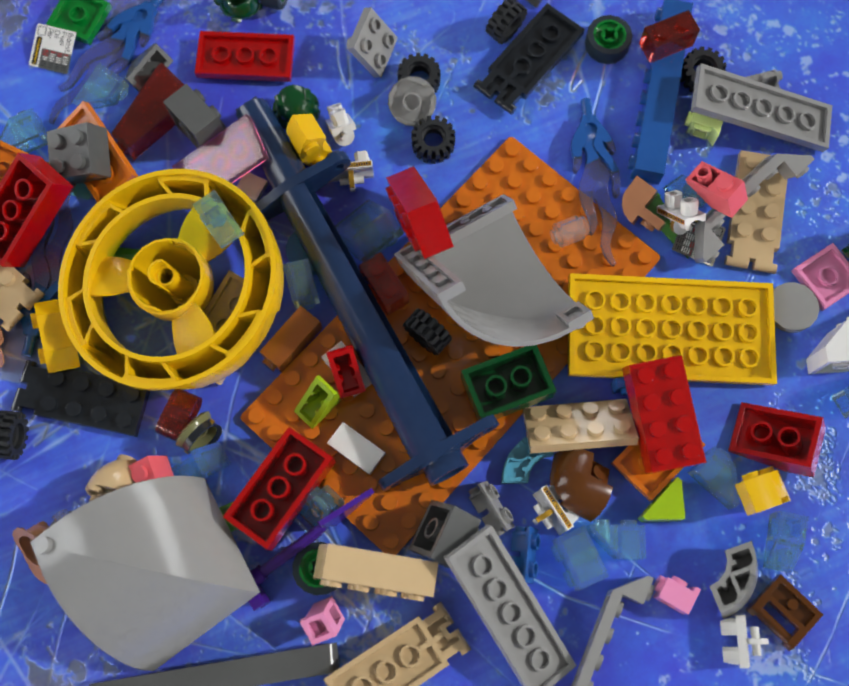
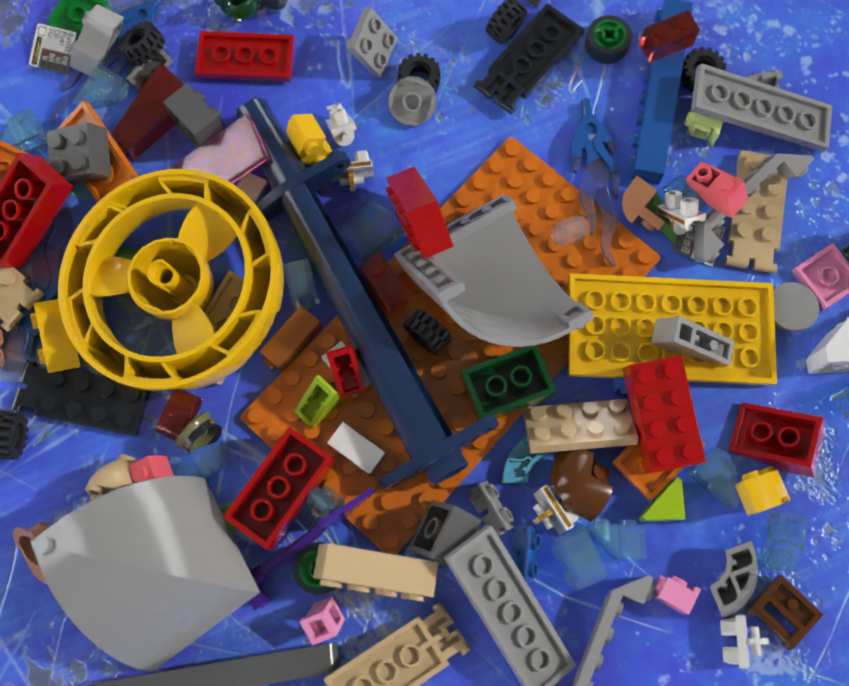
(97, 36): none -> light grey brick
(141, 43): none -> black tyre
(218, 219): clear light blue slope -> none
(294, 101): dark green helmet -> none
(433, 152): black tyre -> none
(692, 340): none -> light grey slope

